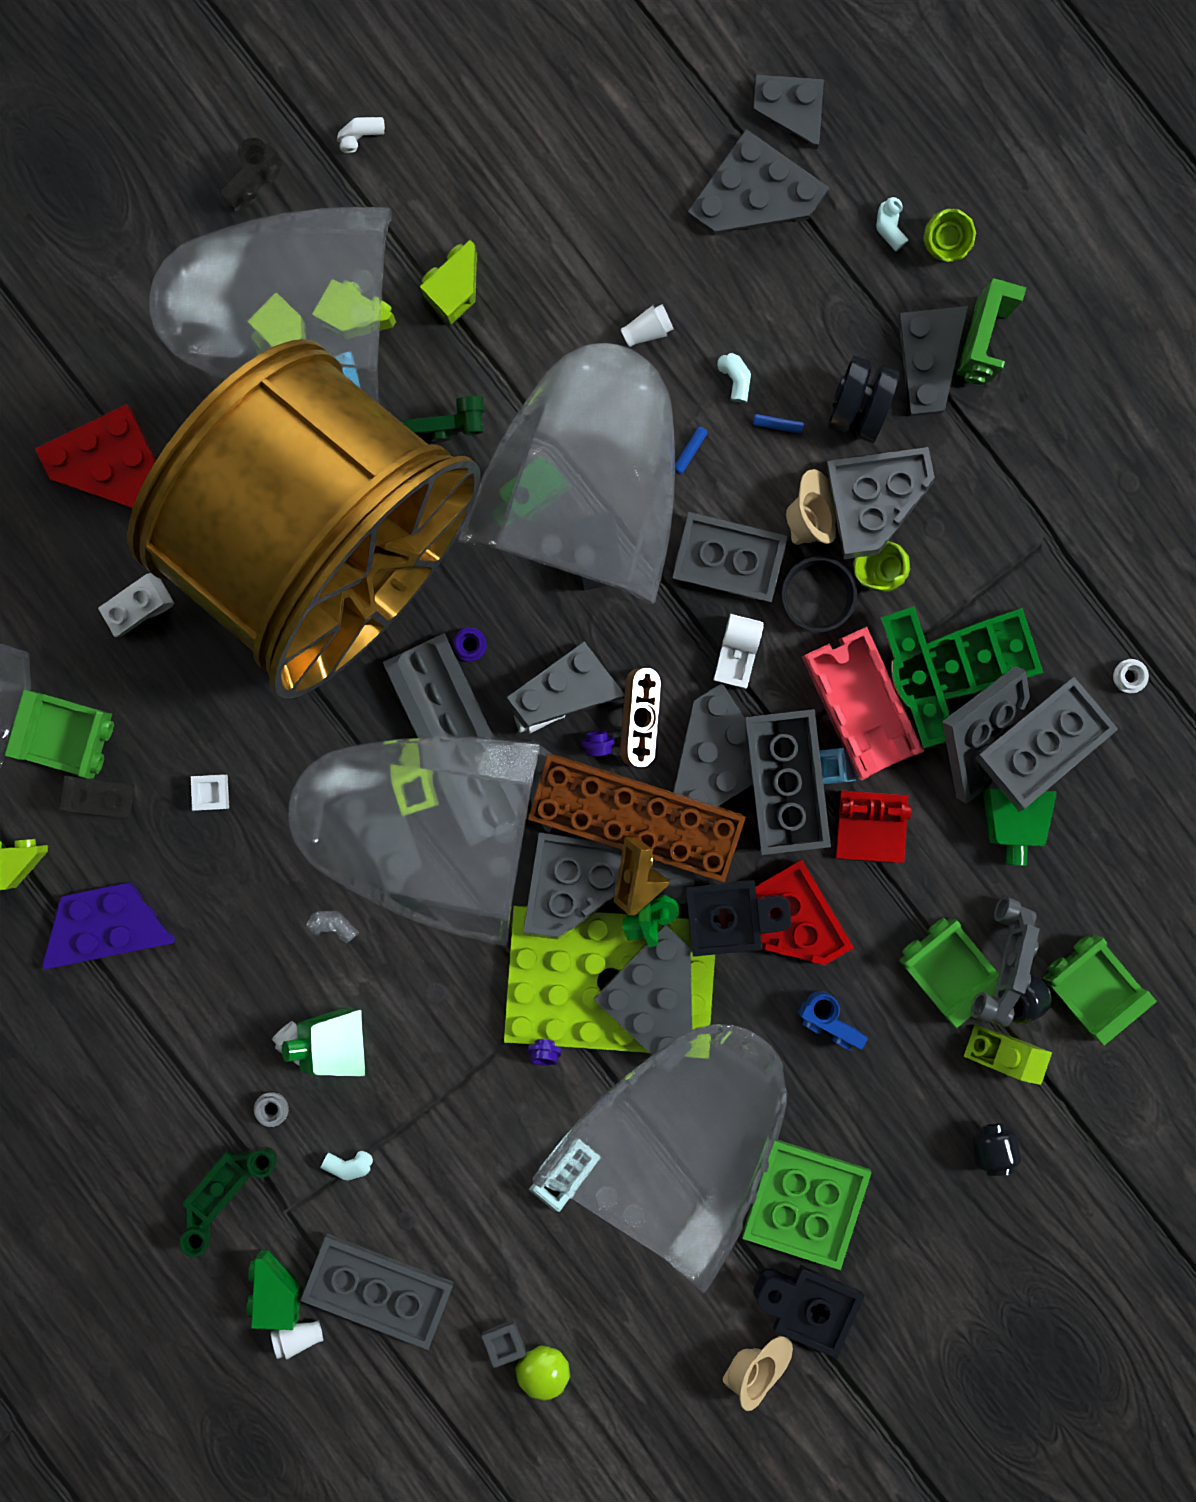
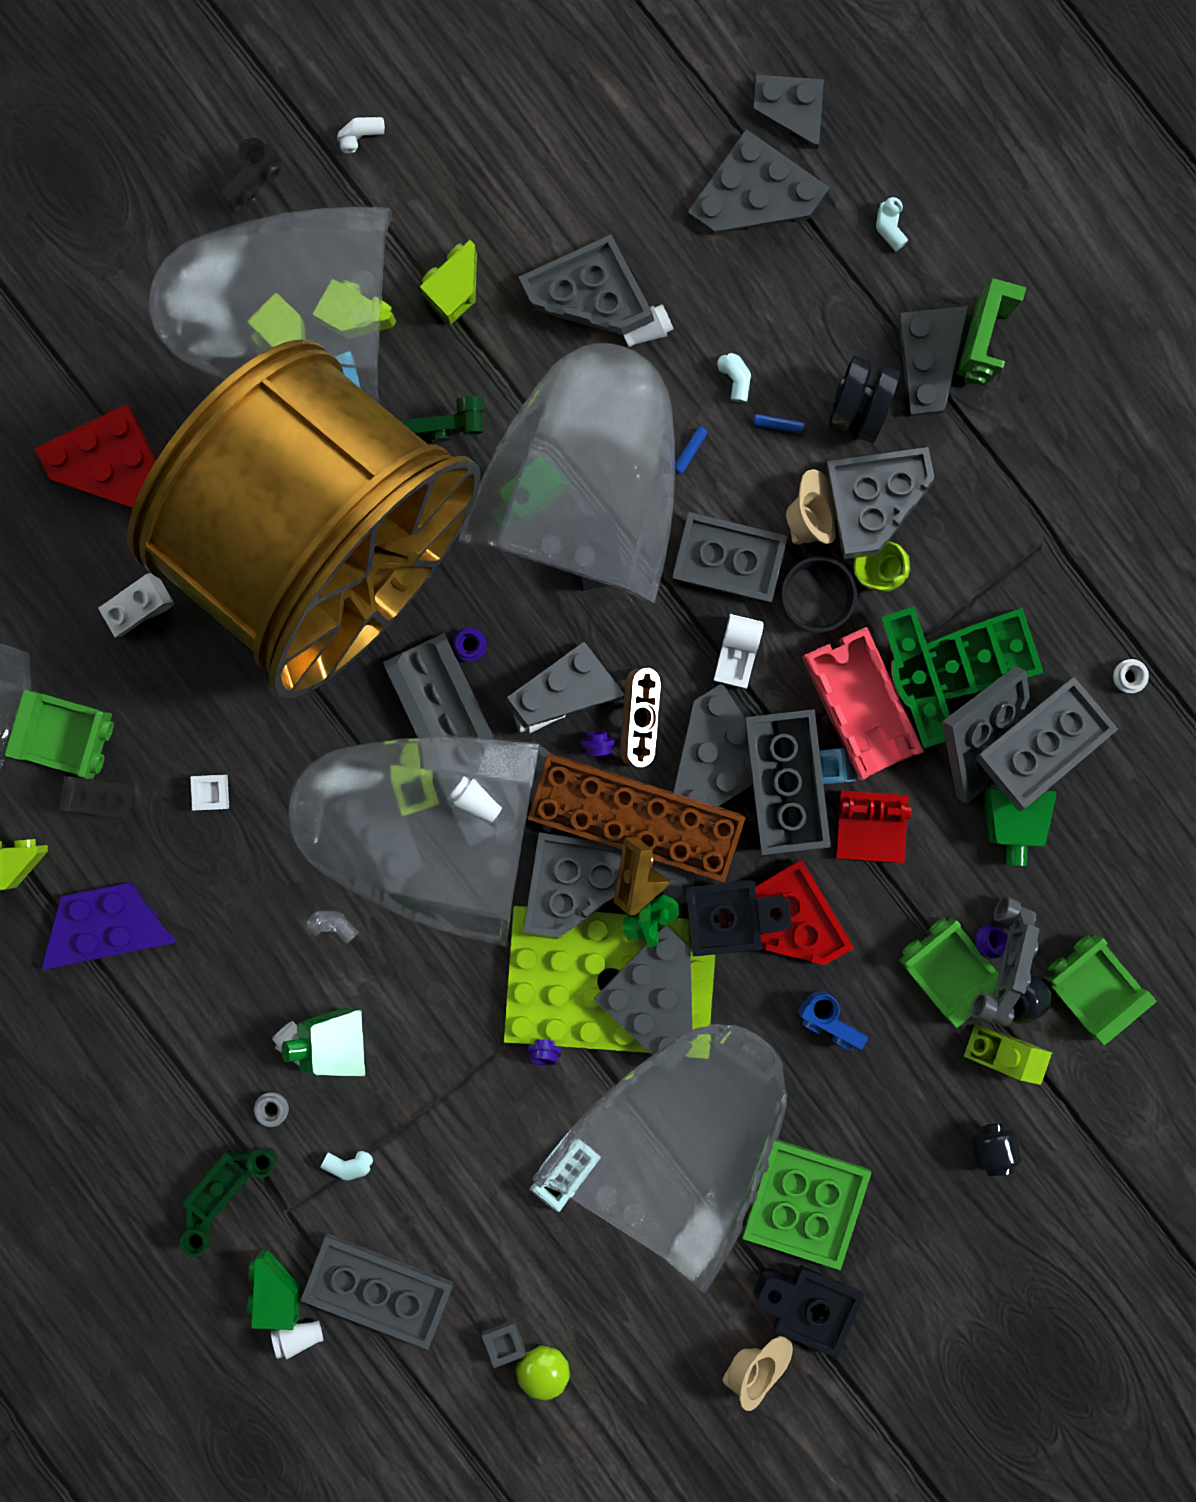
(474, 800): none -> white cone
(589, 289): none -> dark grey plate
(949, 235): lime hair -> none
(990, 942): none -> dark purple plate

